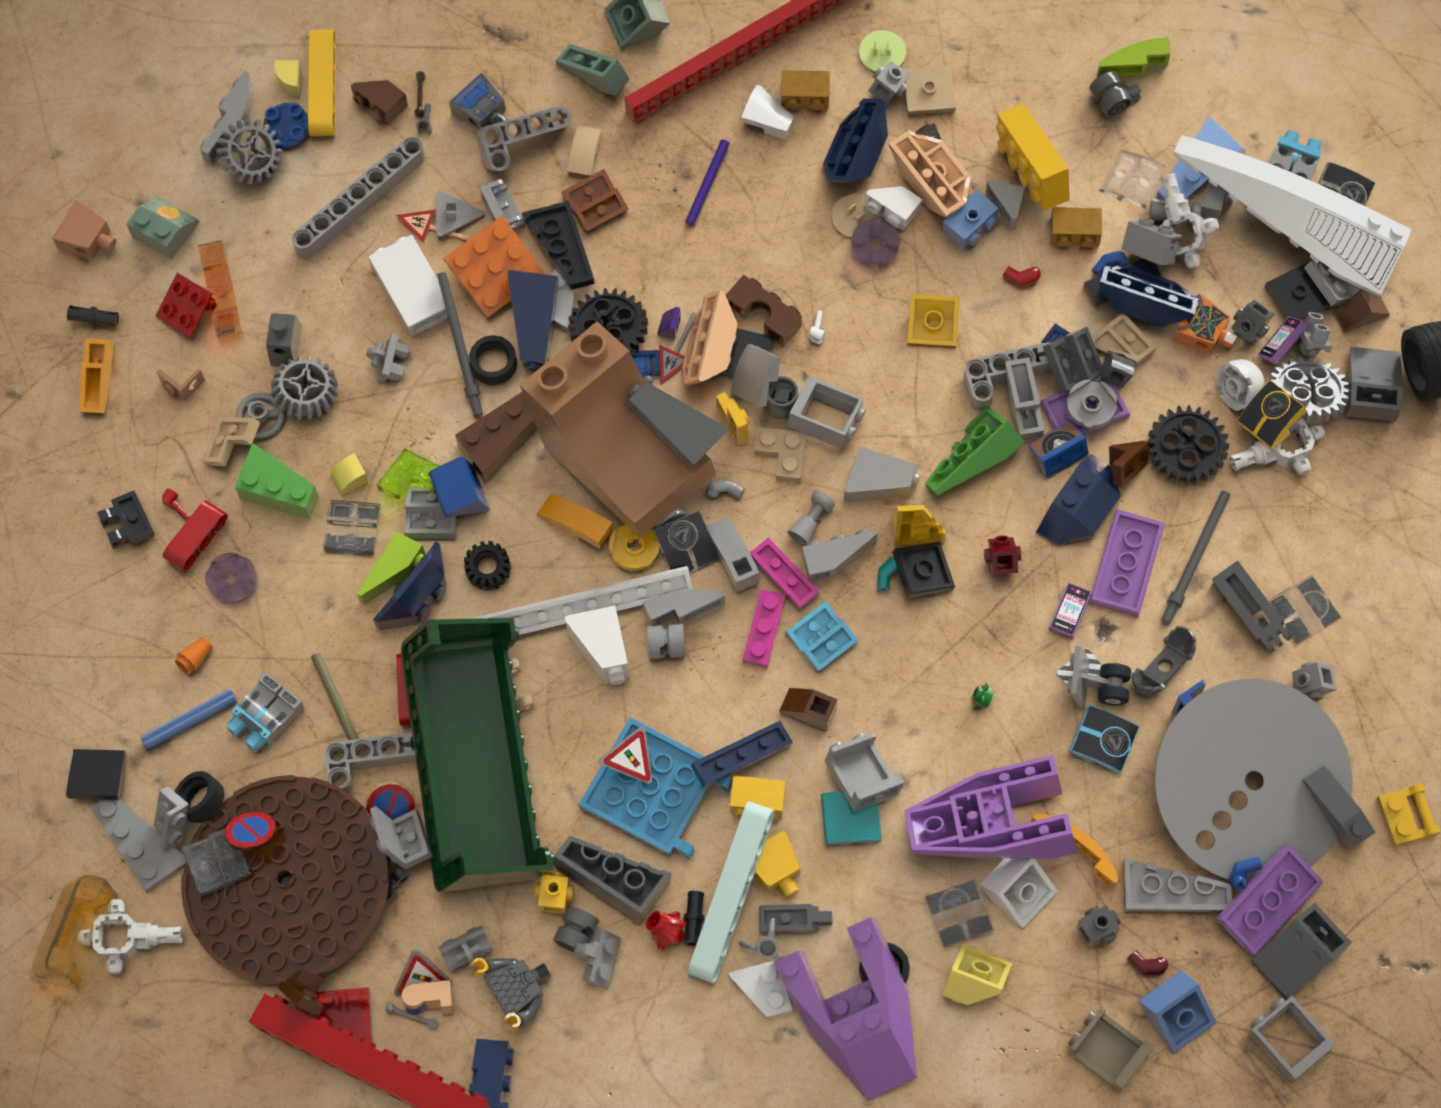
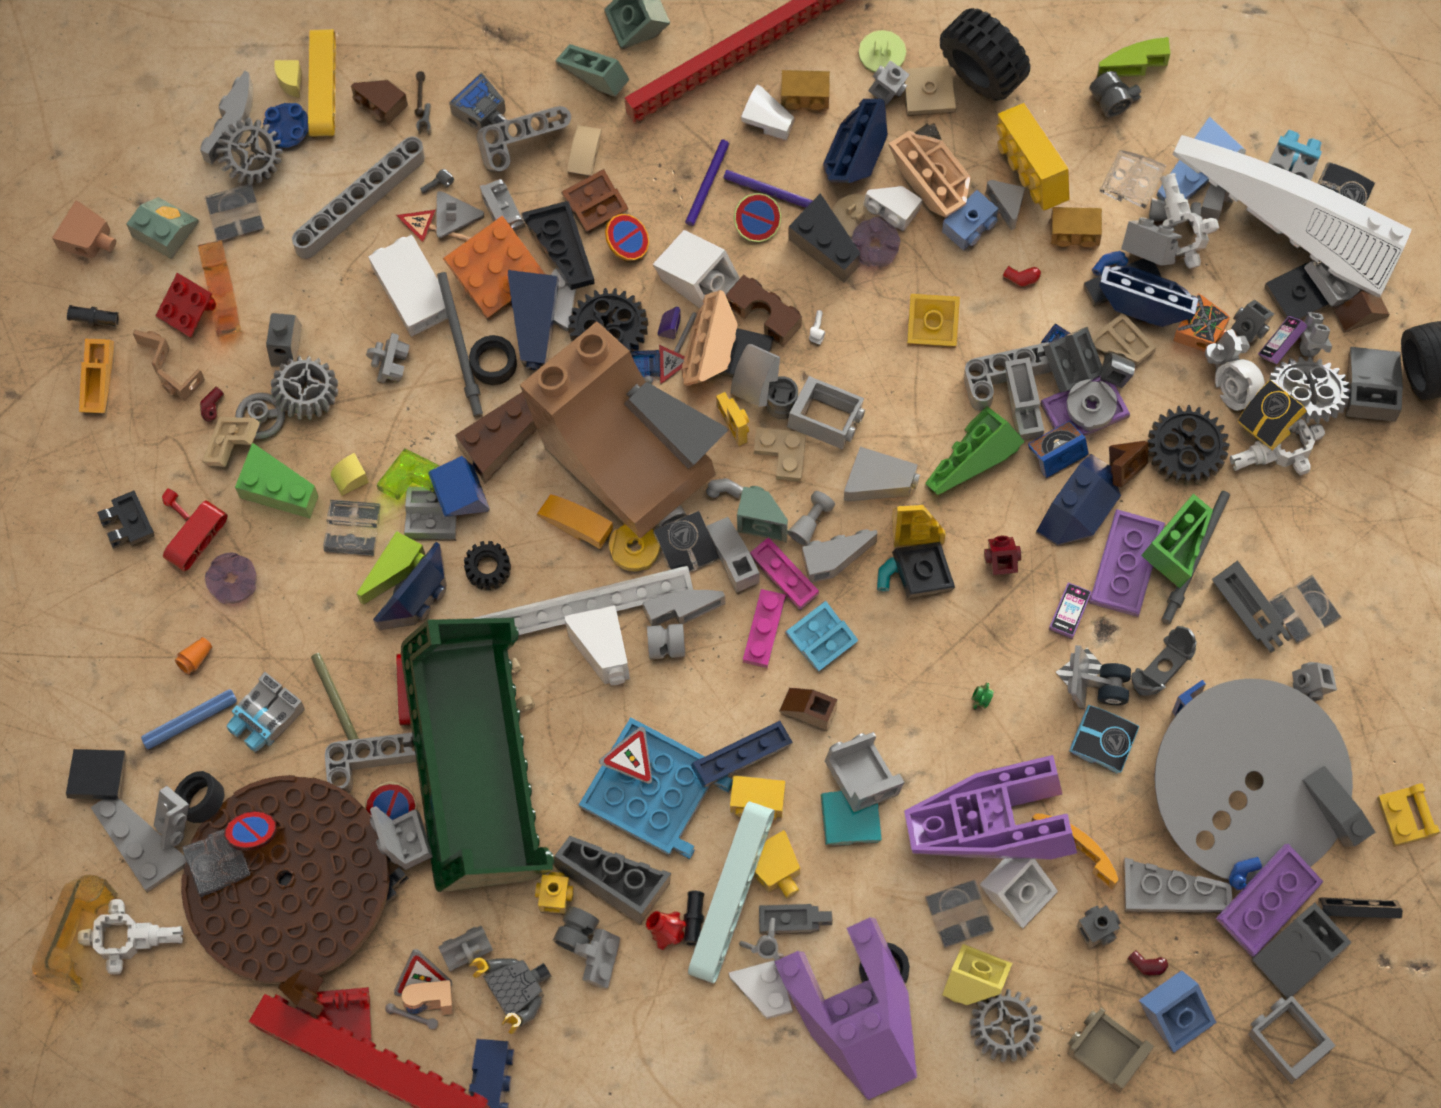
(155, 341): none -> medium nougat bracket
(208, 404): none -> dark red arm
(234, 212): none -> clear slope
(443, 177): none -> dark grey hand
(627, 237): none -> piece
(696, 268): none -> white slope
(757, 217): none -> piece
(761, 515): none -> sand green slope
(767, 189): none -> dark purple bar
(825, 239): none -> black wedge
(985, 54): none -> black tyre
(1016, 1021): none -> light grey gear
(1179, 541): none -> bright green wedge
(1226, 349): none -> light grey hips
(1360, 907): none -> black tile

